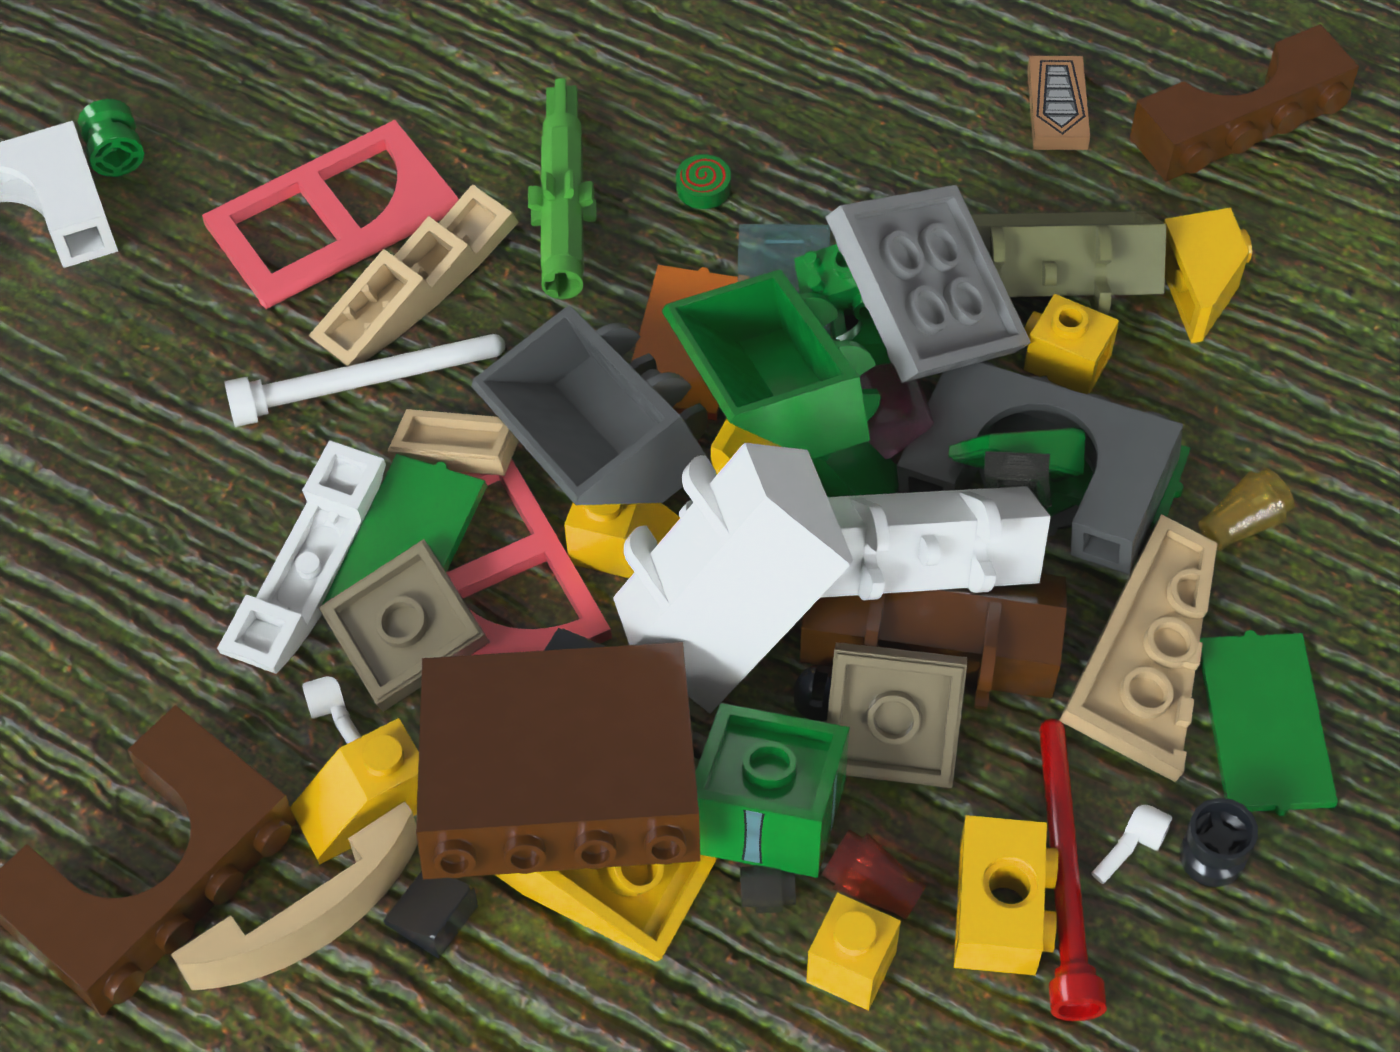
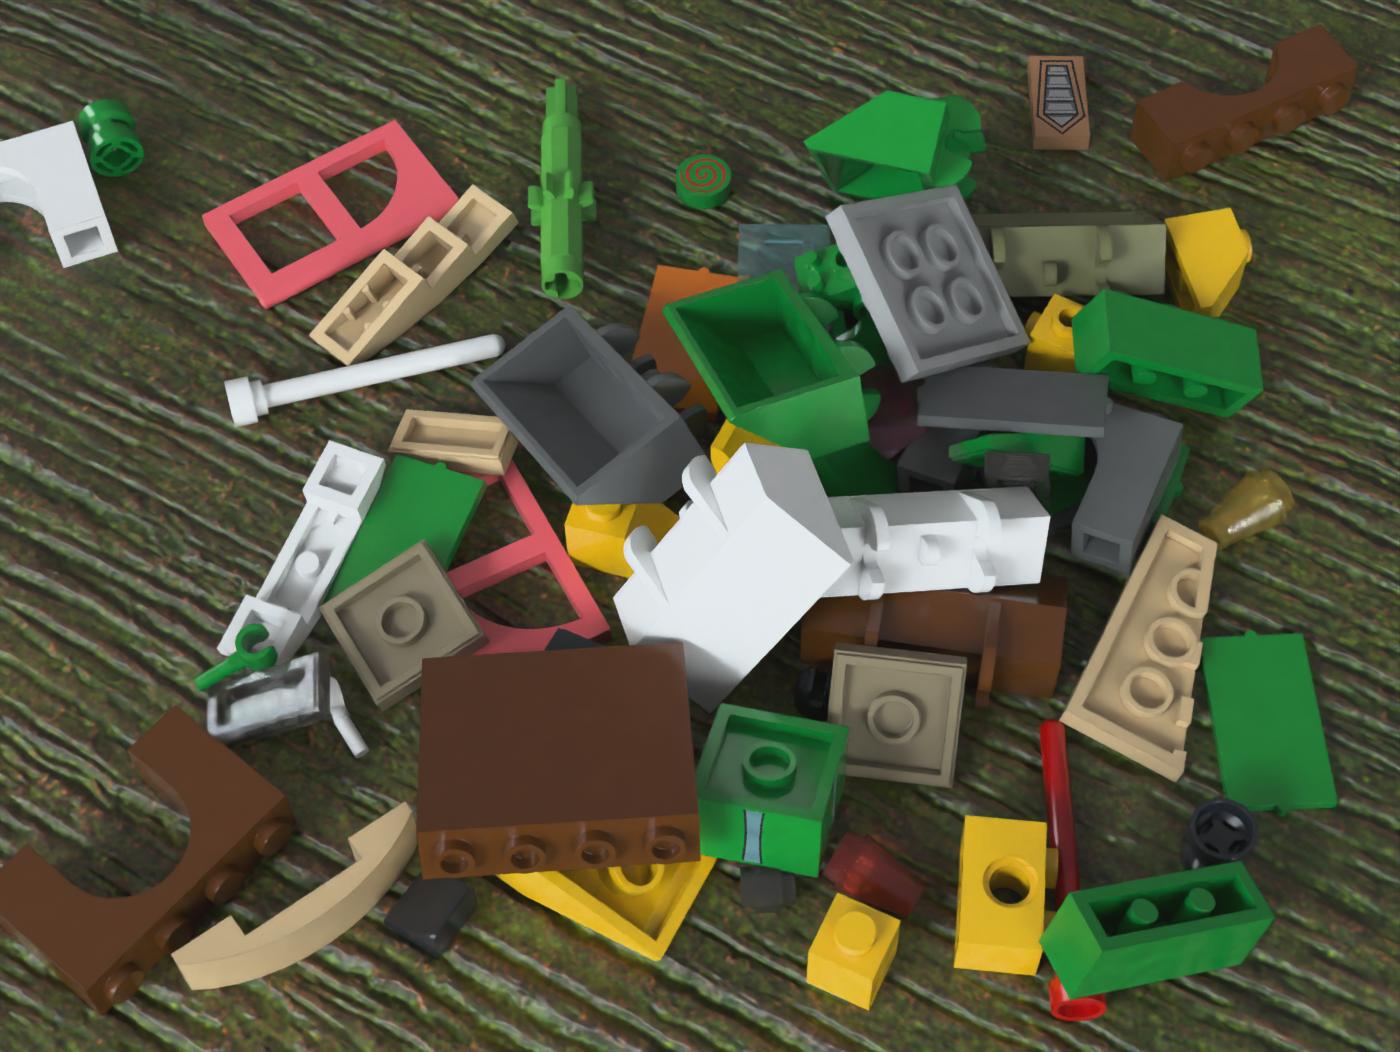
(242, 658): none -> green hand
(270, 700): none -> clear smoke tile
(358, 788): yellow slope -> none
(900, 146): none -> green piece
(1016, 401): none -> dark grey piece
(1145, 826): white hand -> none
(1155, 929): none -> green brick
(1167, 353): none -> green brick

